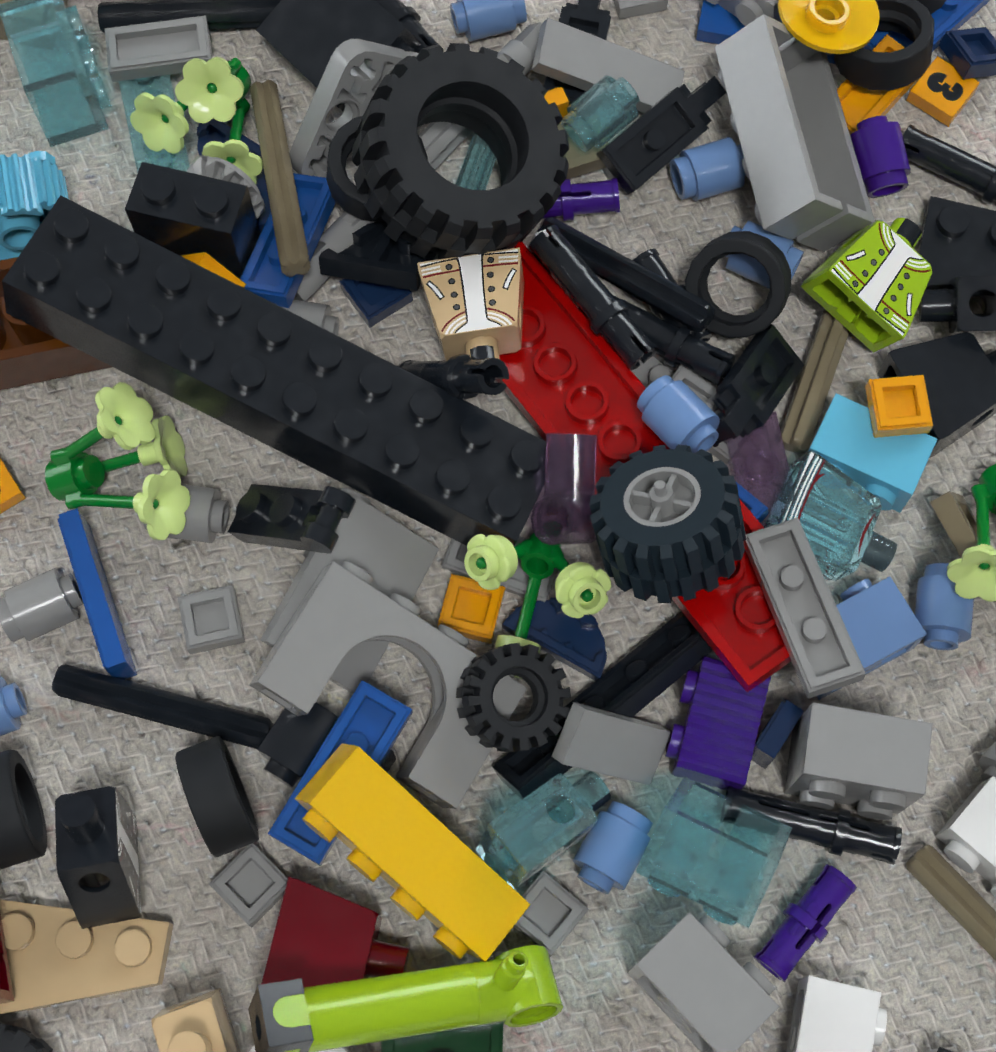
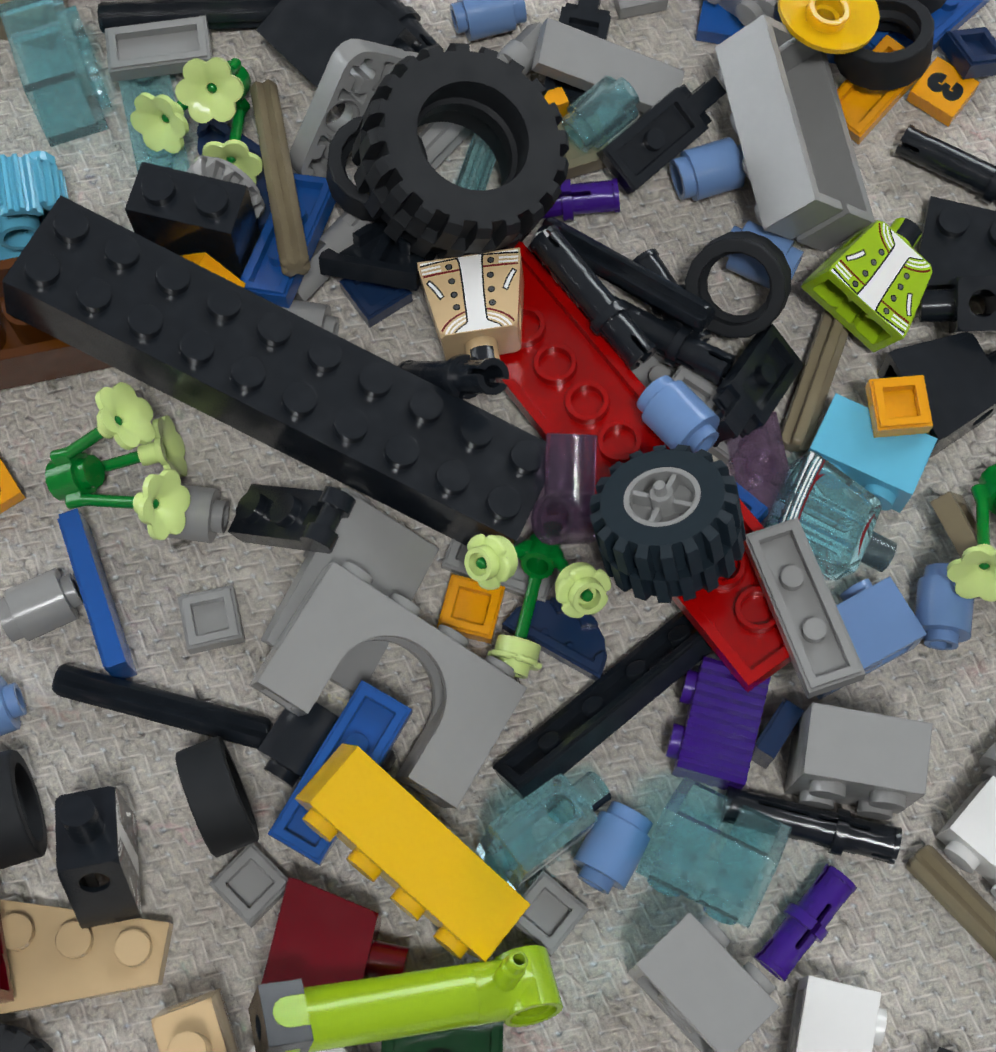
(546, 690): black tyre -> none
(611, 744): light grey tile -> none
(881, 156): dark purple brick -> none

